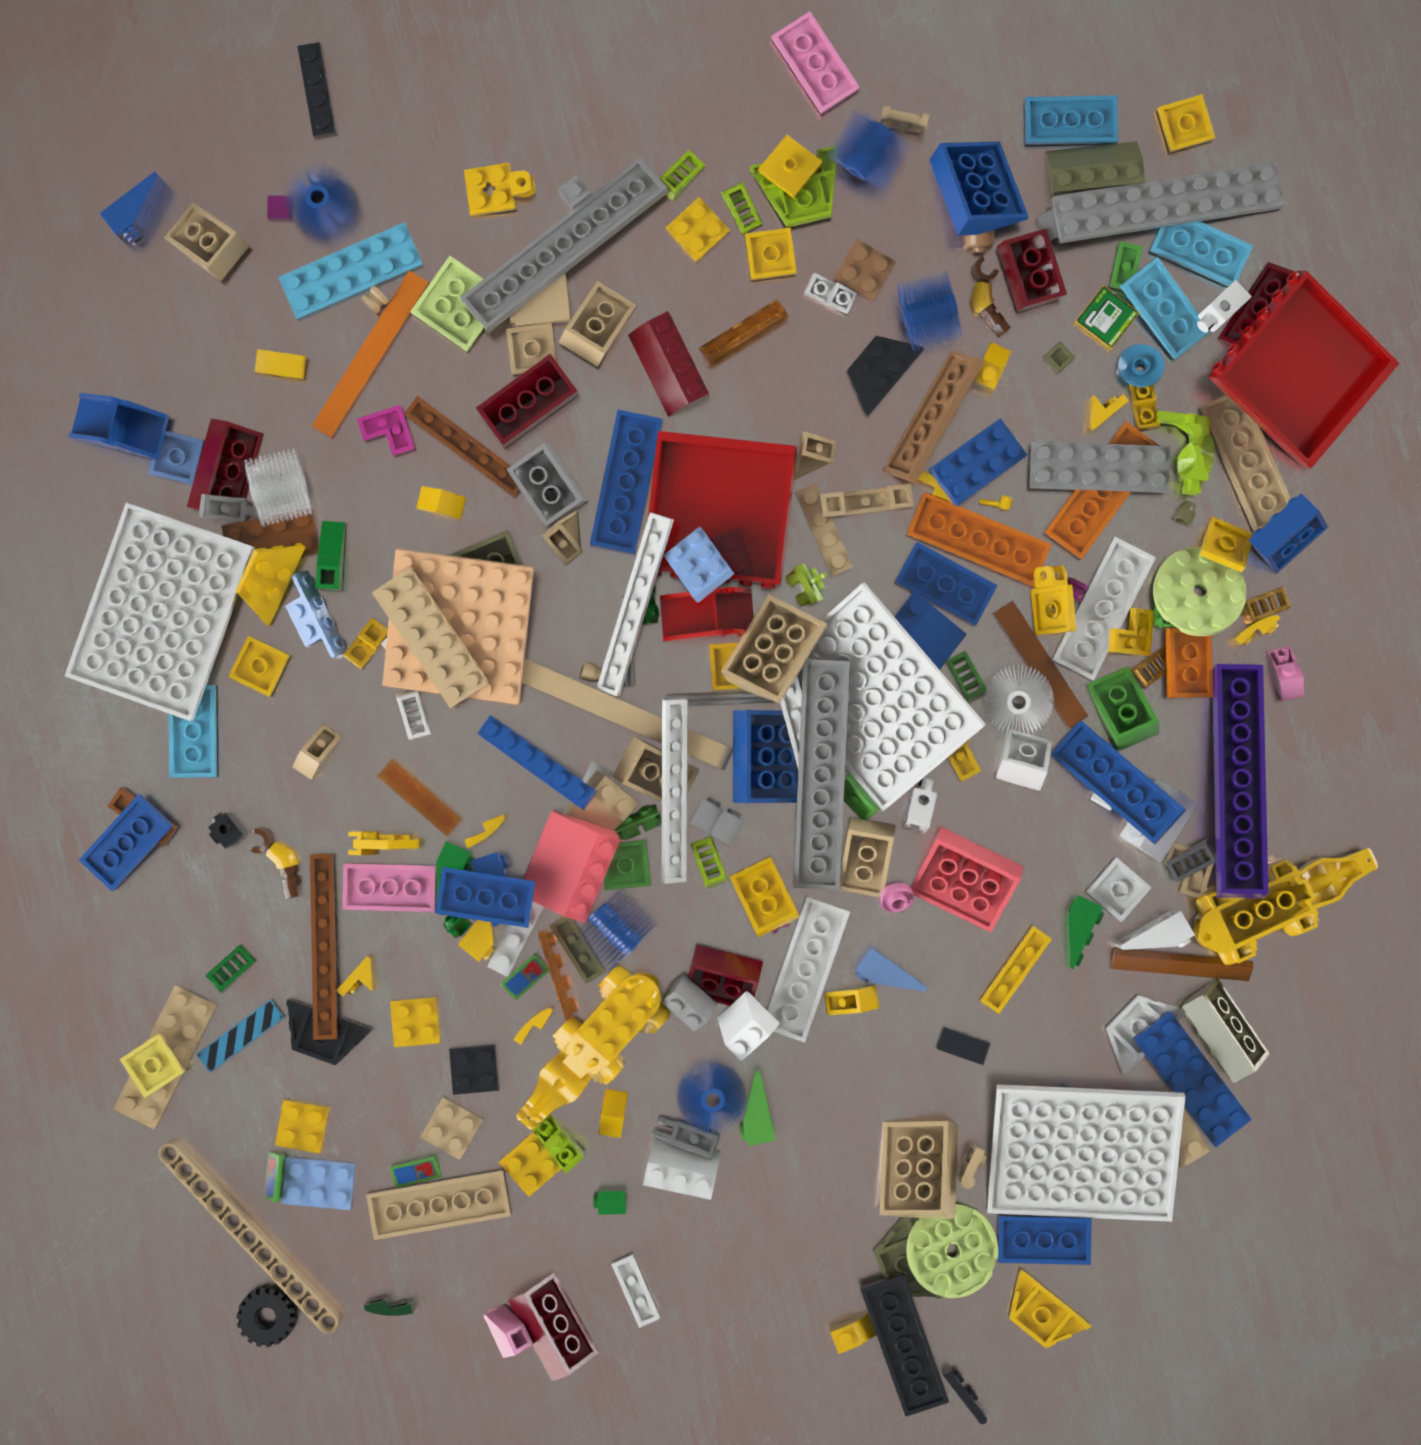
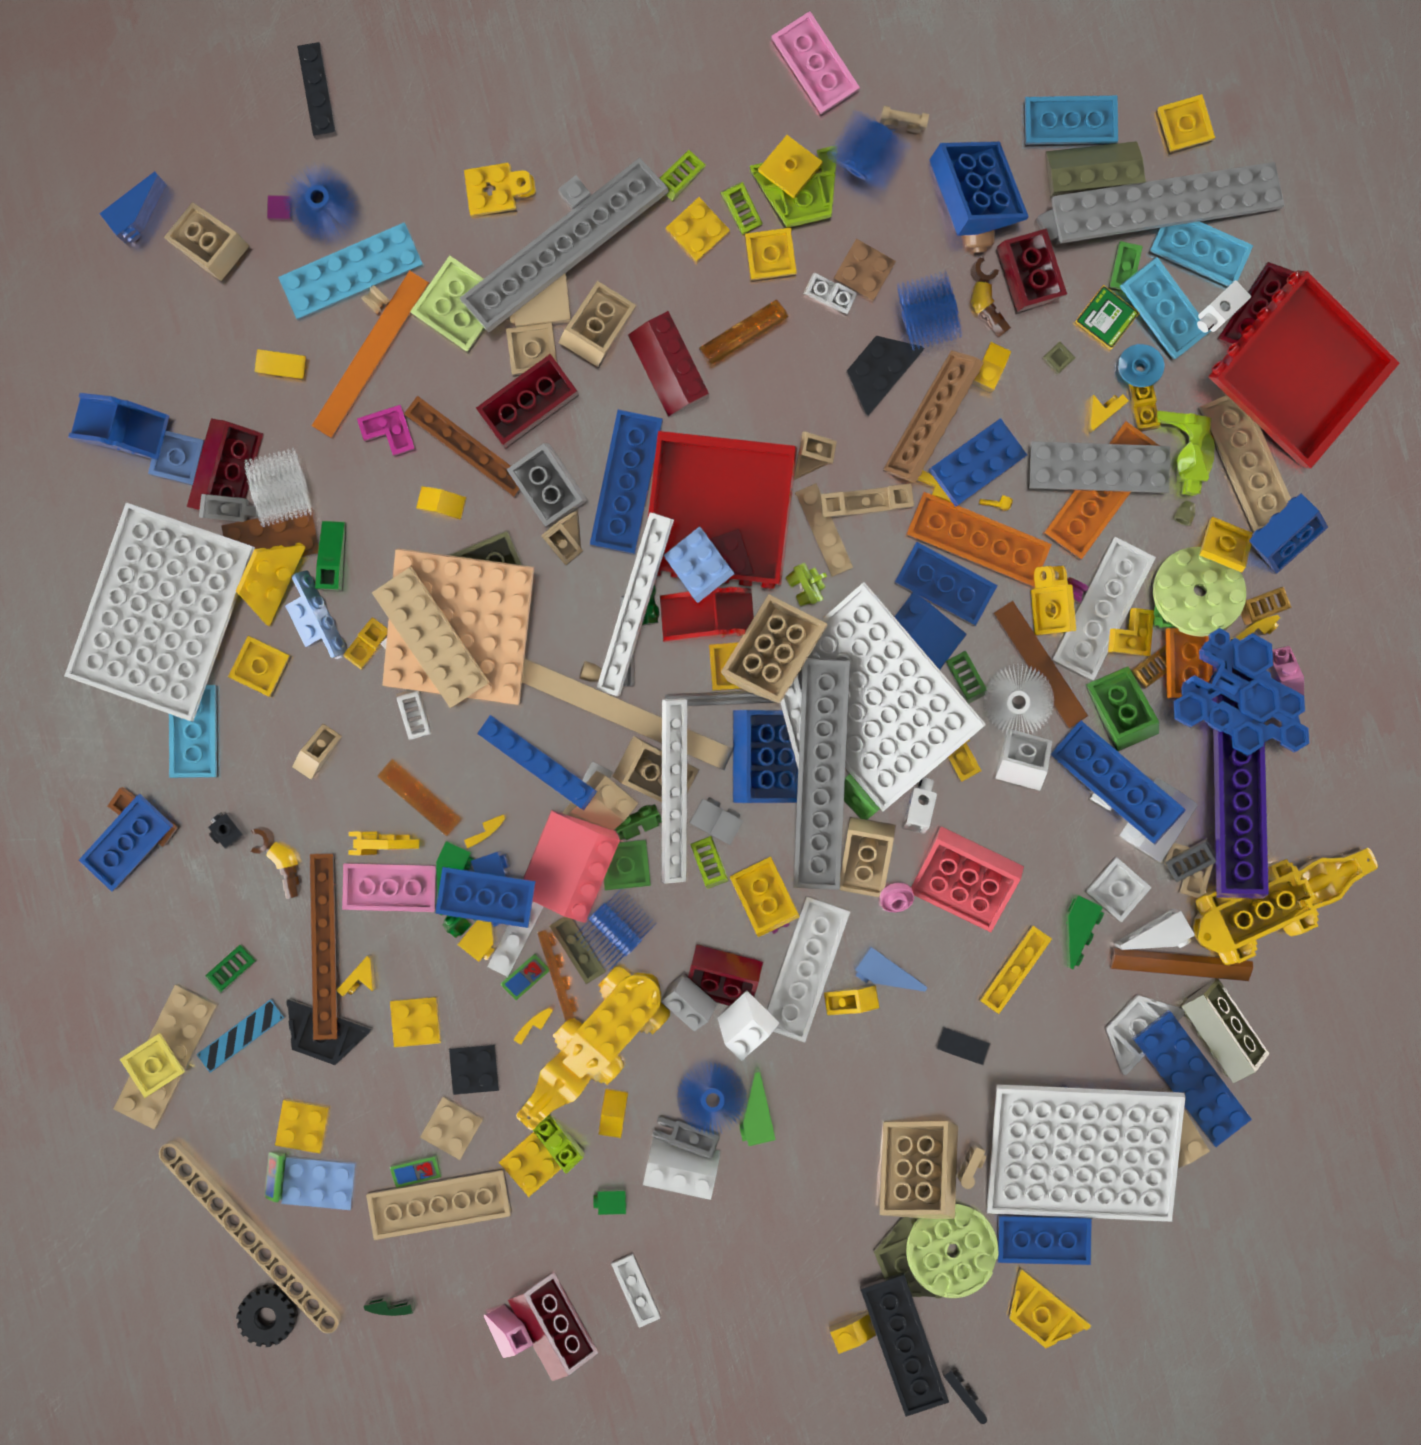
(1256, 699): none -> blue piece

